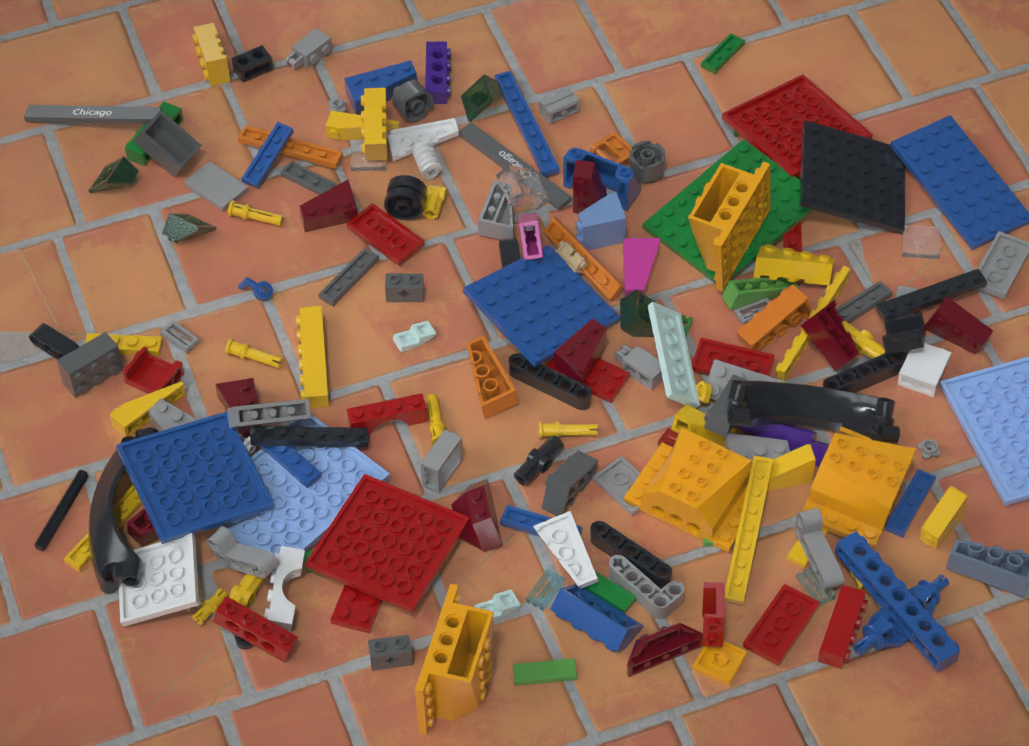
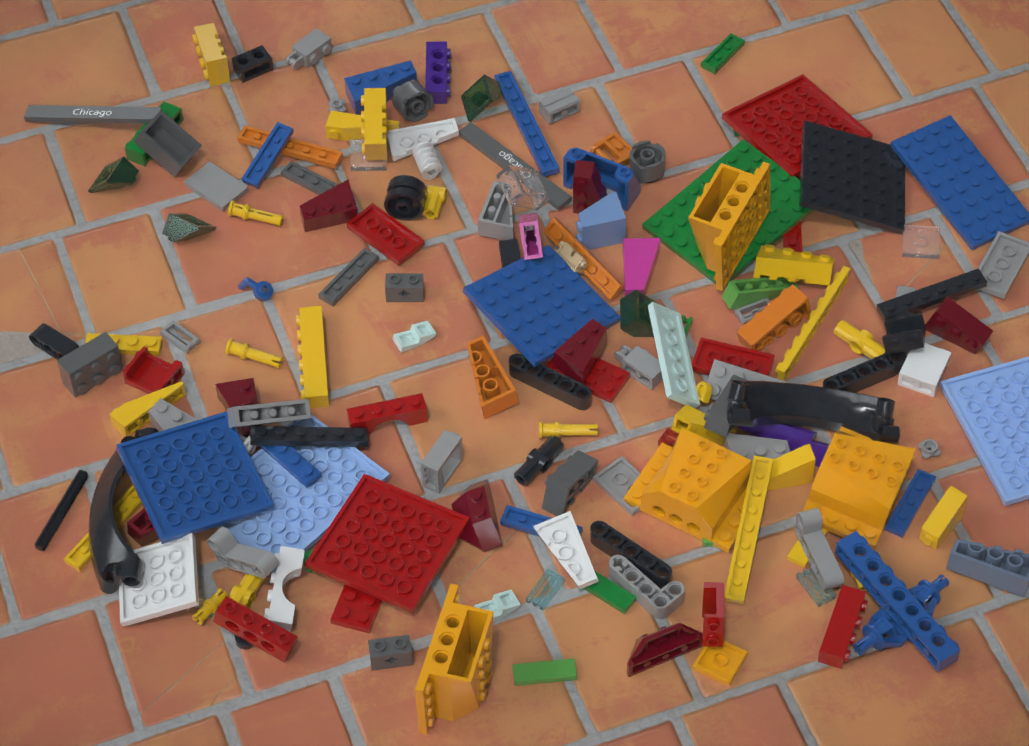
(437, 426): yellow pin -> none
(596, 617): blue slope -> none
(781, 624): red plate -> none
(830, 336): dark red wedge -> none
(864, 302): dark grey tile -> none

